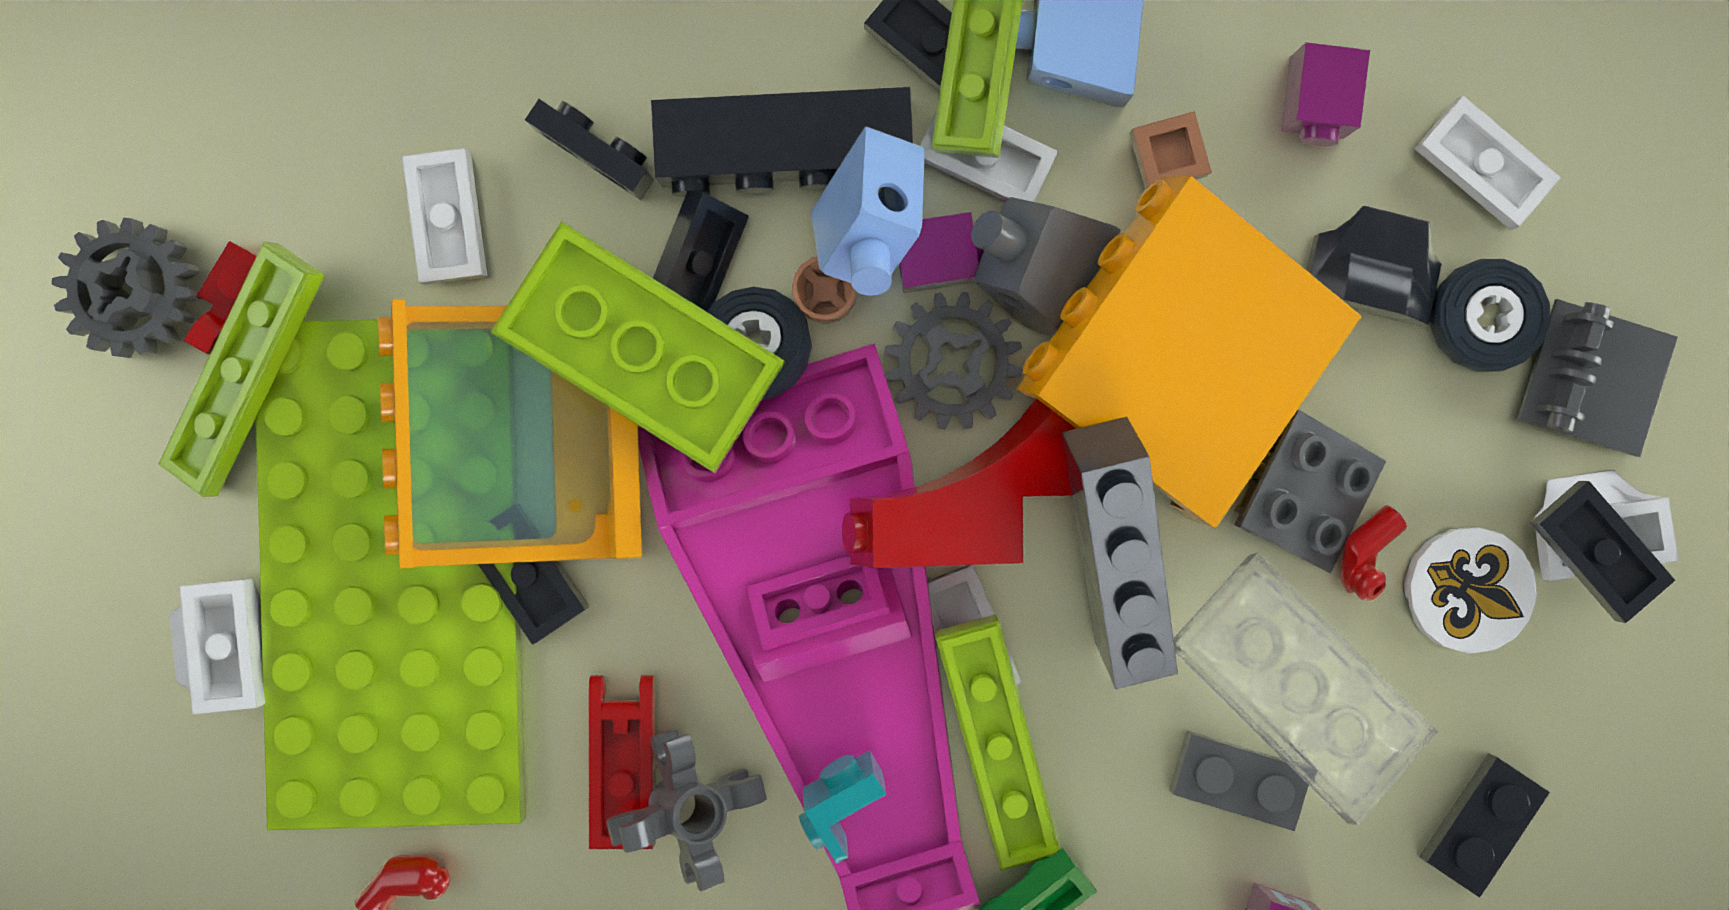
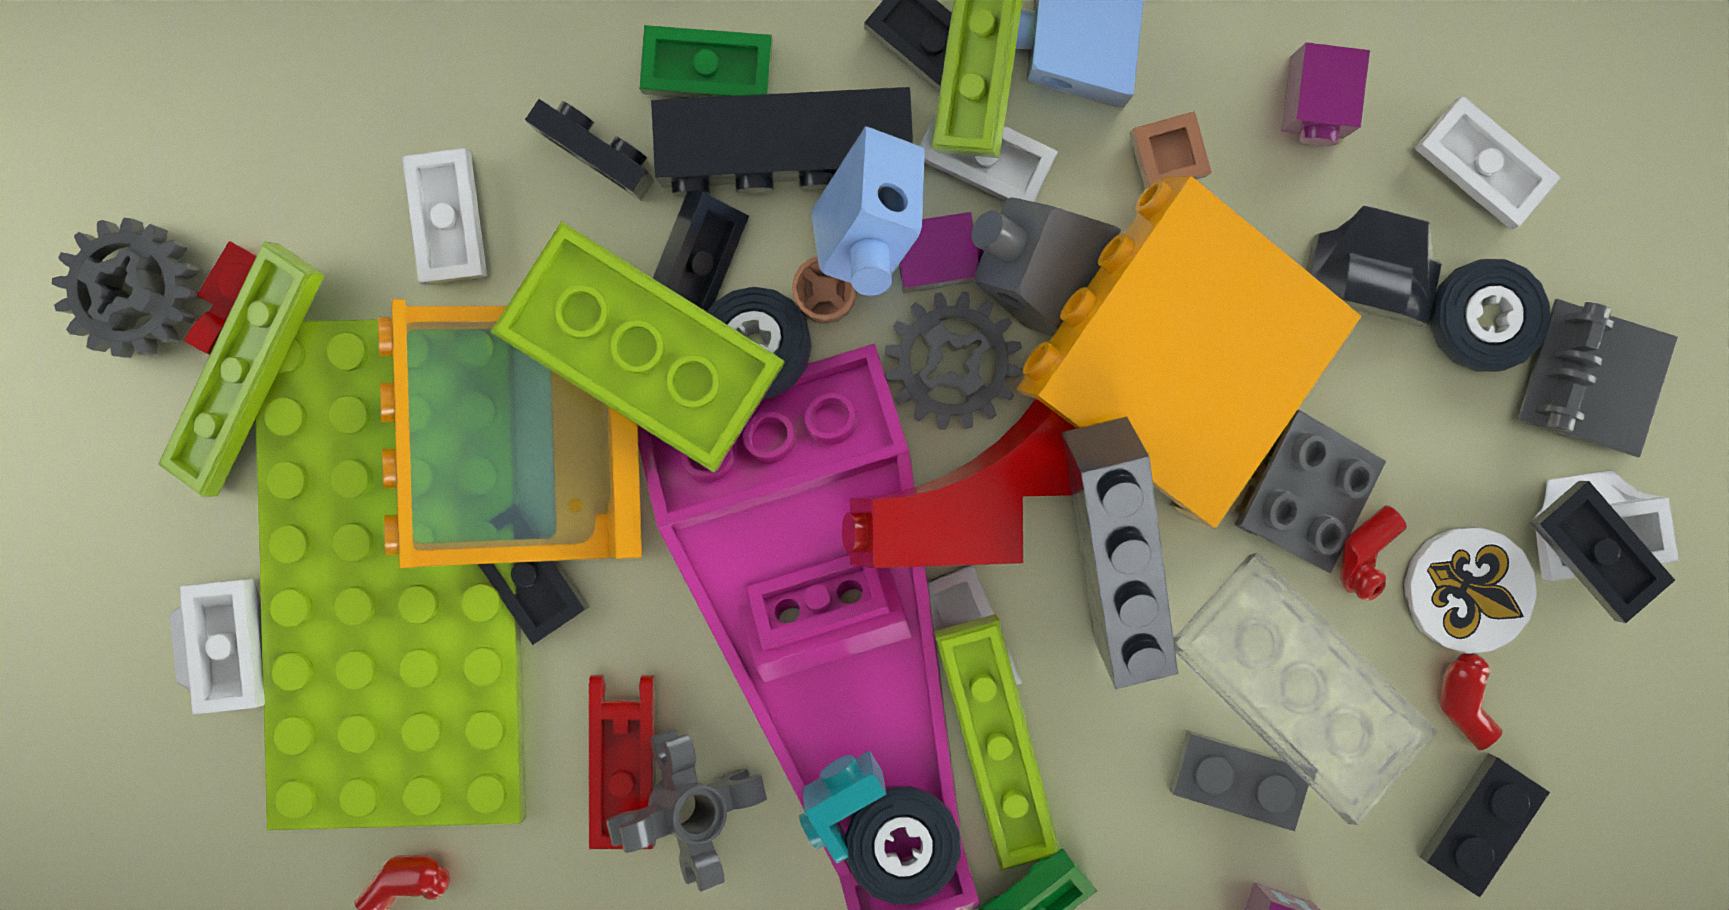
(704, 62): none -> green plate
(883, 872): none -> black bush
(1463, 697): none -> red arm

